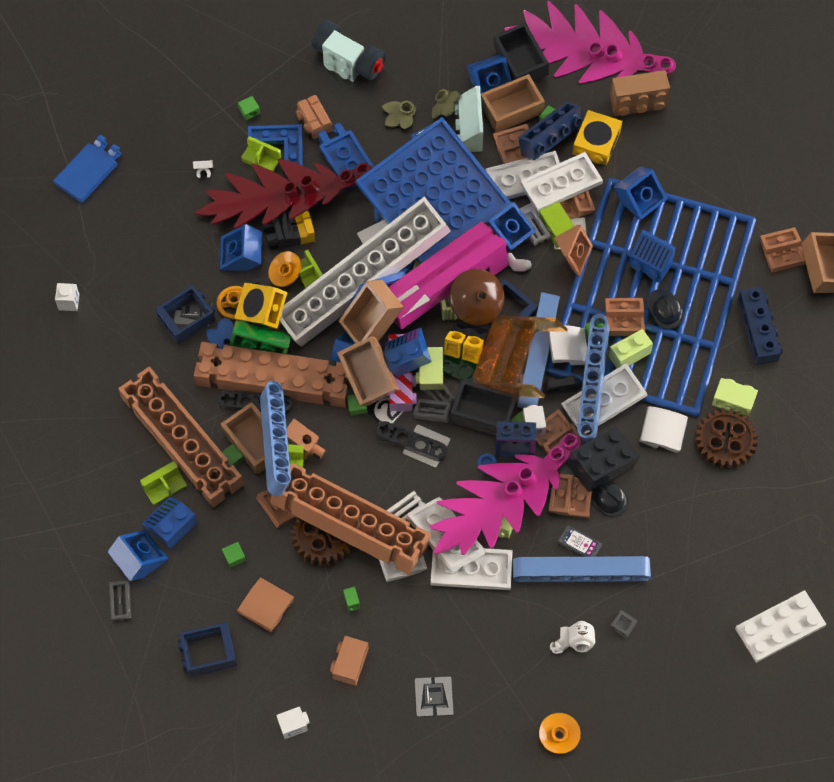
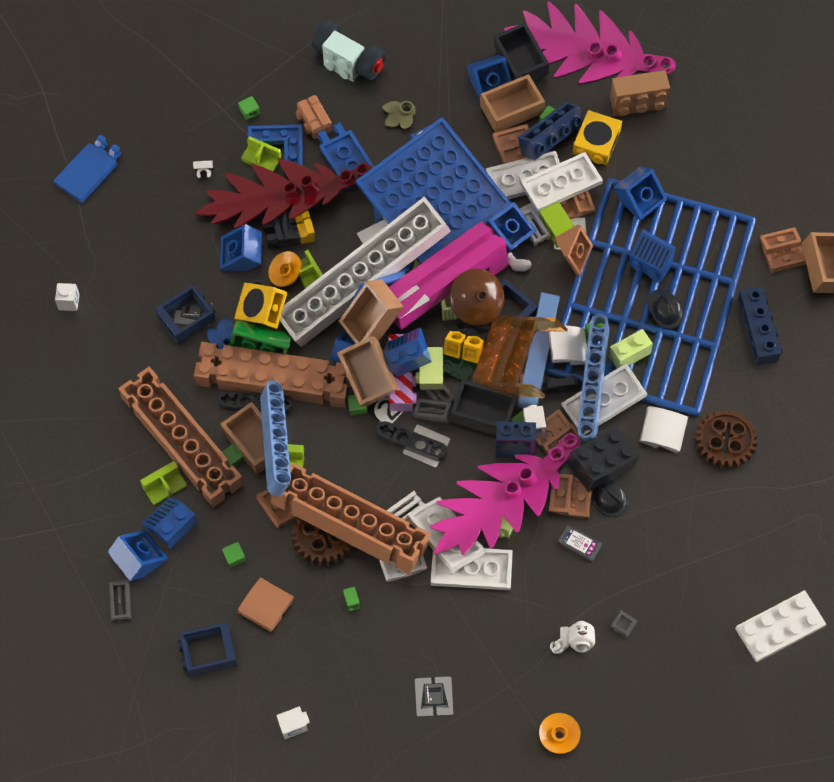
(232, 293): light orange piece -> none
(300, 435): nougat torso -> none
(349, 660): nougat brick -> none
(445, 103): olive plate -> none
(470, 119): light aqua slope -> none
(486, 459): blue tile -> none
(581, 569): medium blue beam -> none
(624, 315): nougat slope -> none
(734, 396): yellowish green brick -> none

